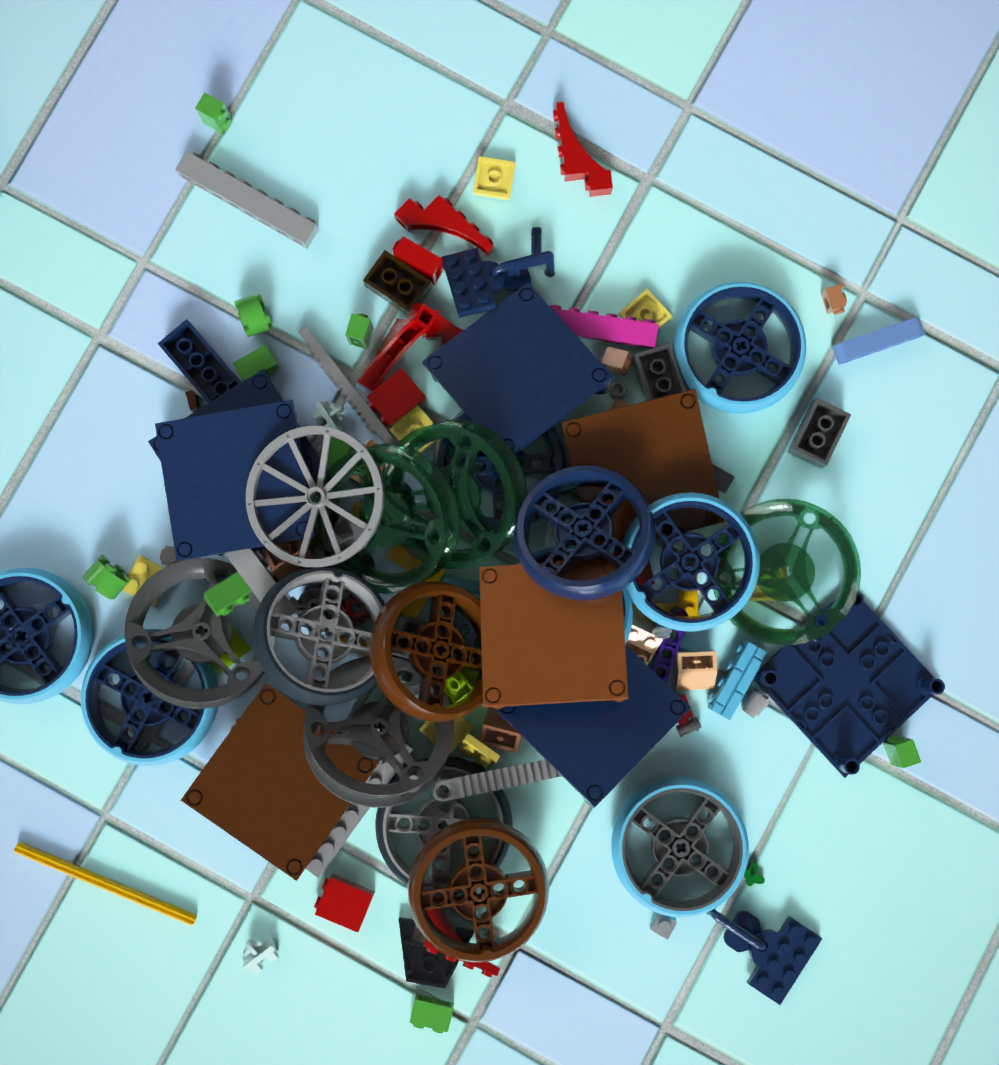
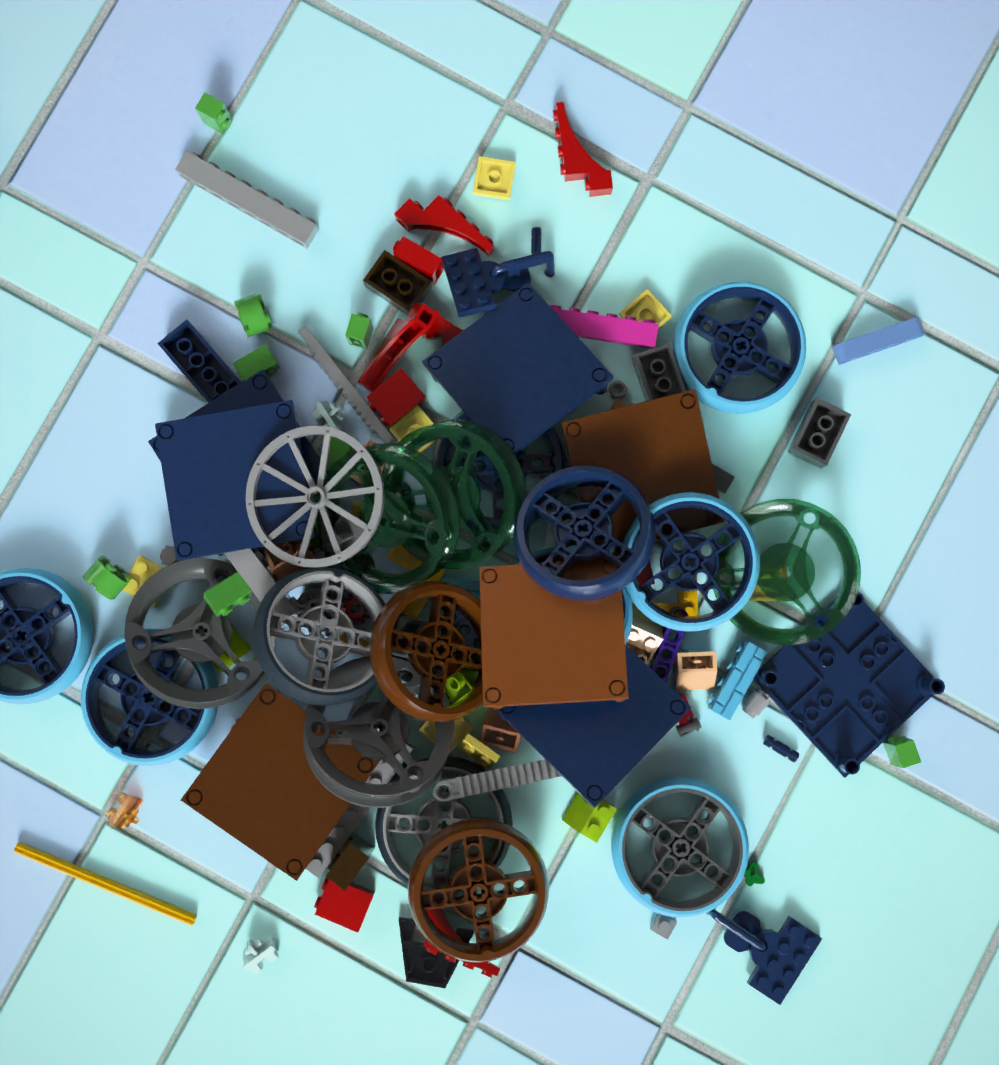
(126, 813): none -> clear orange hips
(192, 400): reddish brown tile -> none
(349, 861): none -> dark brown brick
(431, 1013): bright green brick -> none
(589, 820): none -> lime slope
(617, 361): nougat brick -> none
(661, 632): light grey plate -> none
(781, 748): none -> dark blue axle
(834, 299): nougat brick -> none

